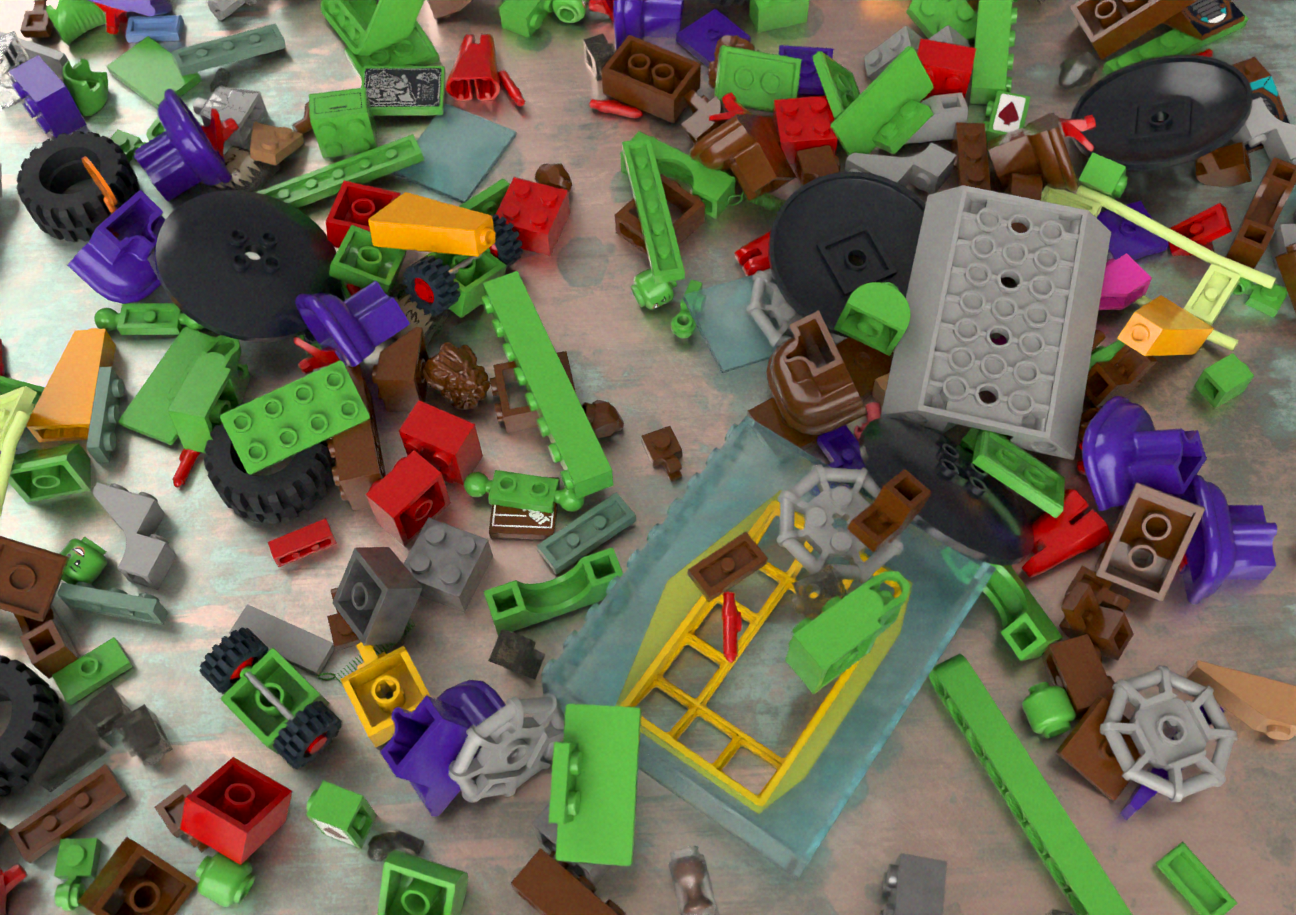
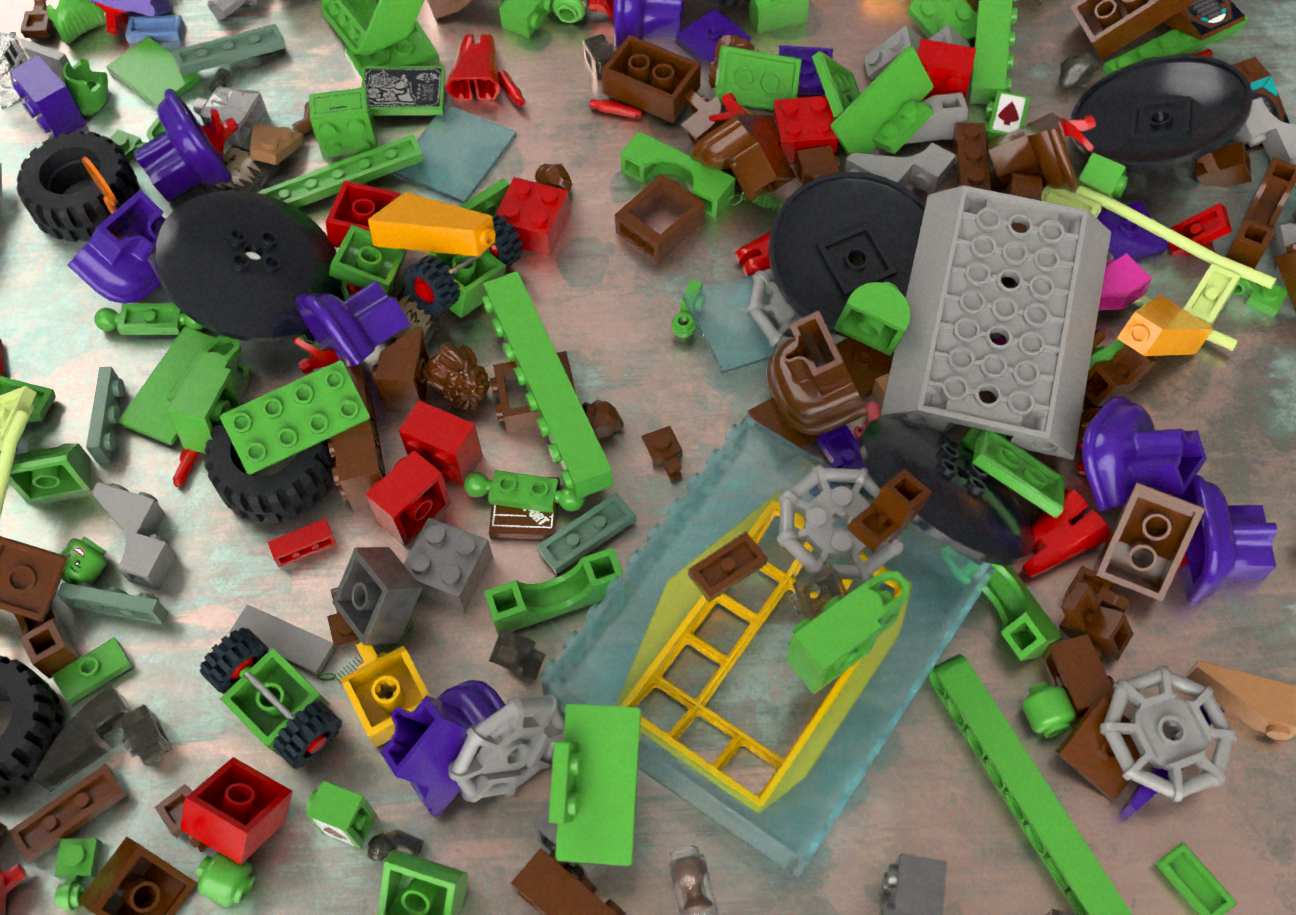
(68, 397): light orange slope -> none
(649, 293): bright green head -> none
(653, 211): bright green plate -> none
(732, 624): red piece -> none
(1224, 380): bright green brick -> none

